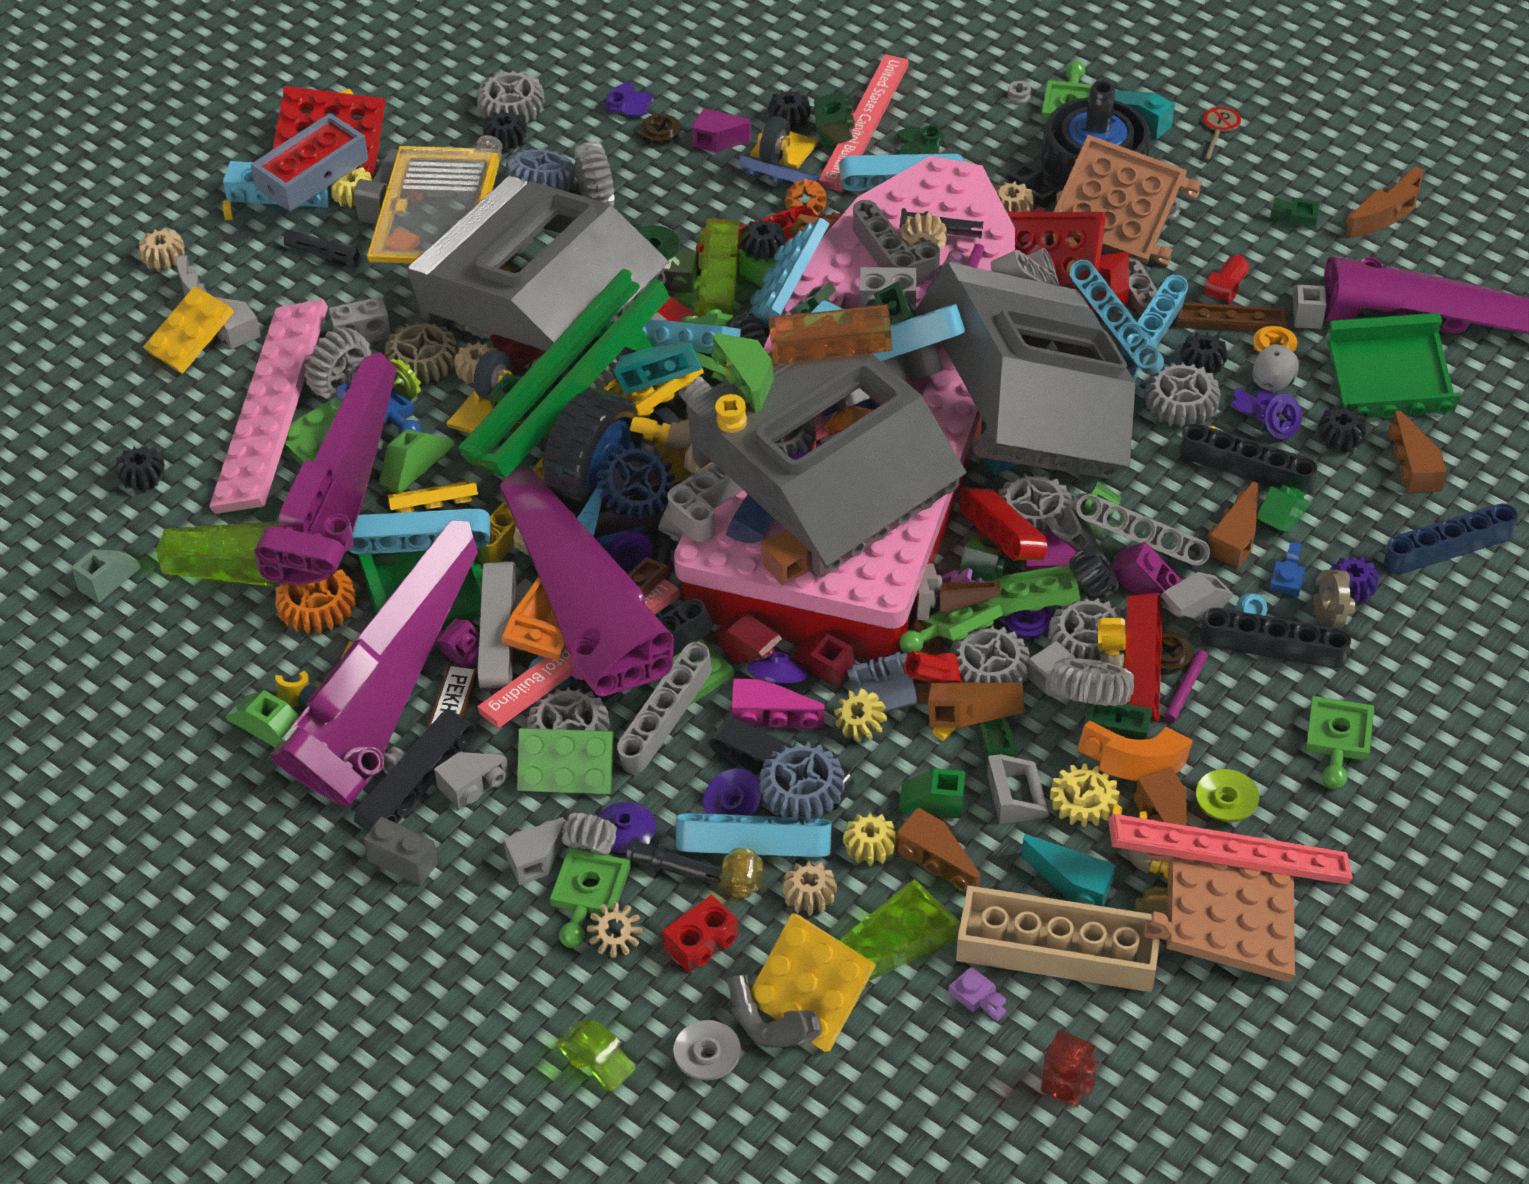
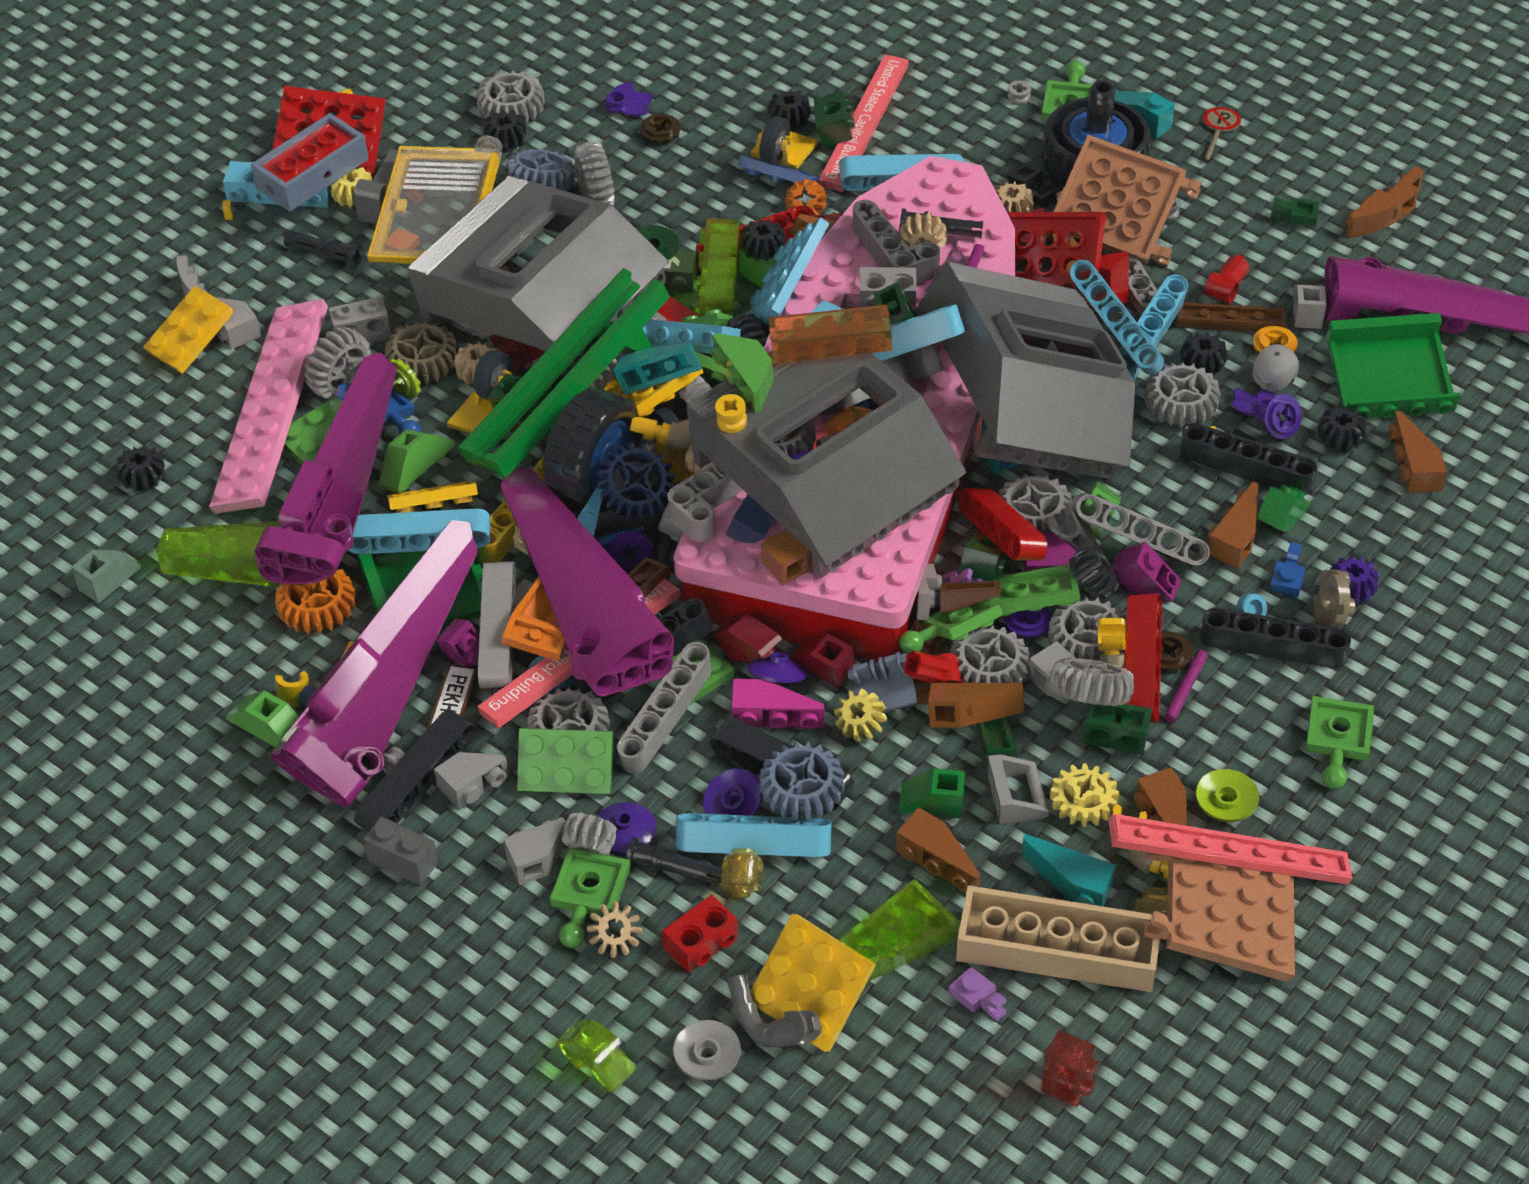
(161, 249): tan gear -> none
(720, 131): magenta slope -> none
(809, 888): tan gear -> none
(814, 298): dark green plate -> none
(870, 839): light yellow gear -> none
(920, 140): dark green plate -> none
(943, 732): yellow piece -> none
(1034, 266): light grey beam -> none
(1132, 757): orange arch -> none
(1196, 596): light grey slope -> none
(1450, 538): dark blue beam -> none

